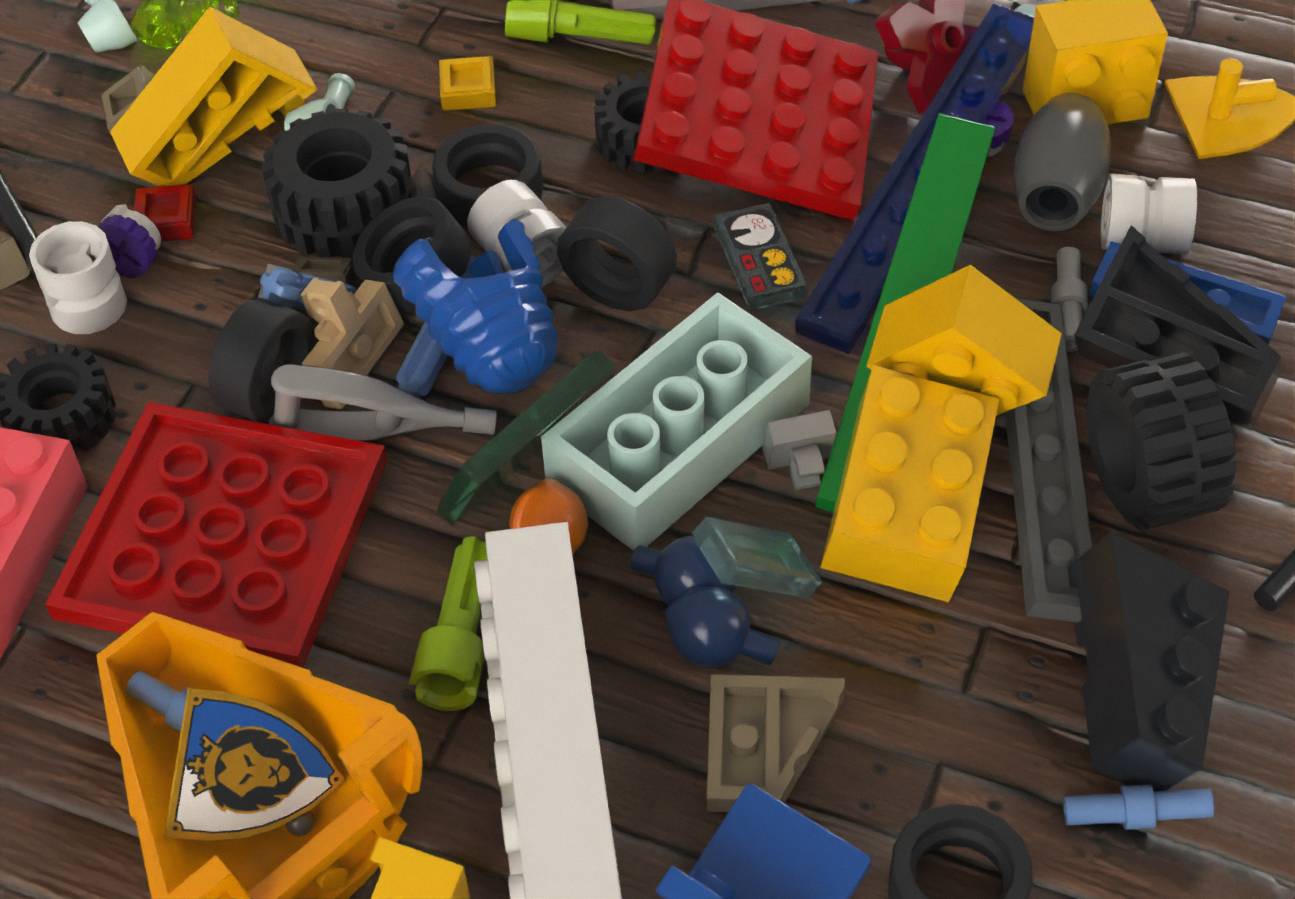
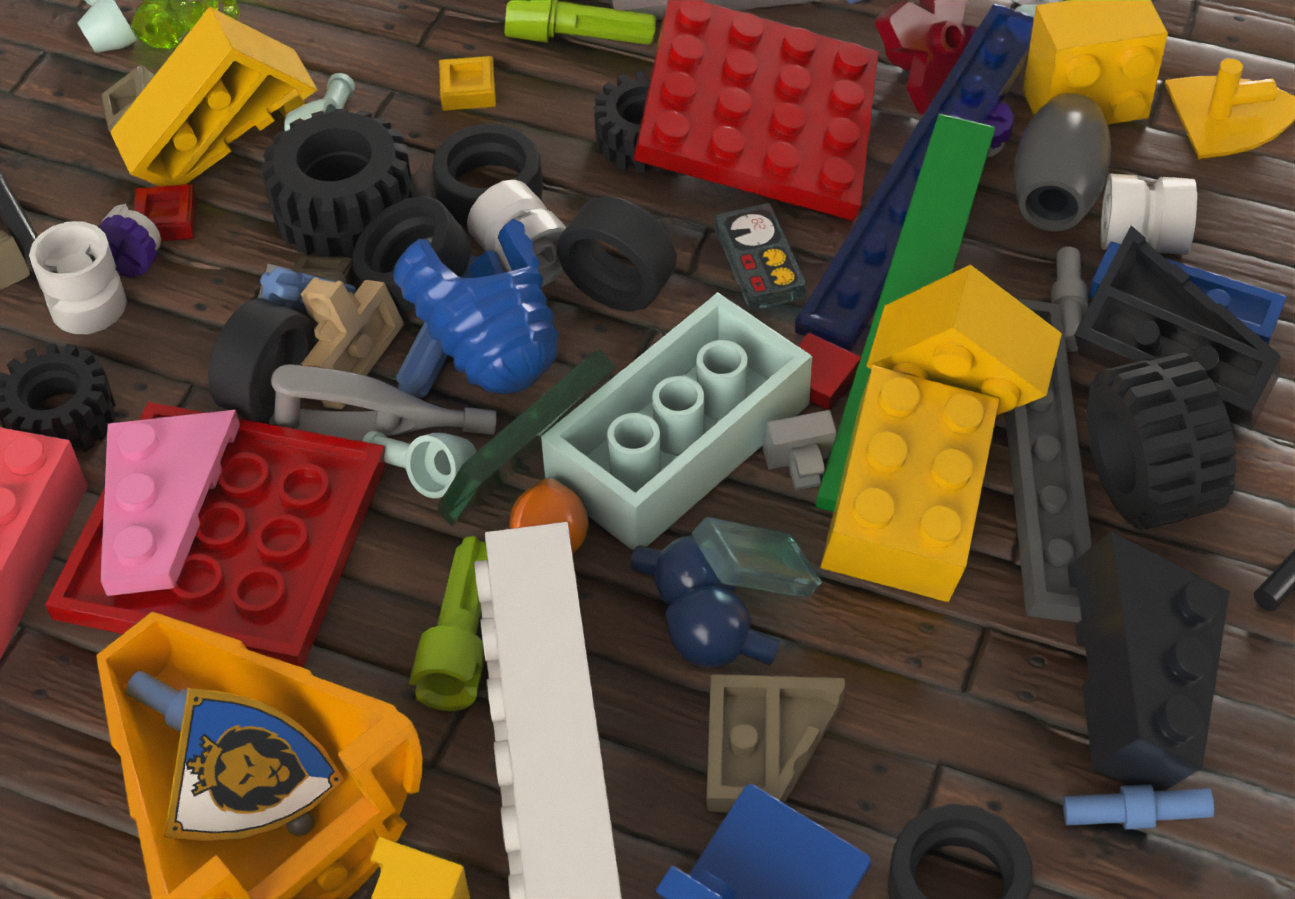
(154, 495): none -> bright pink wing
(429, 459): none -> light aqua bar
(831, 370): none -> red tile

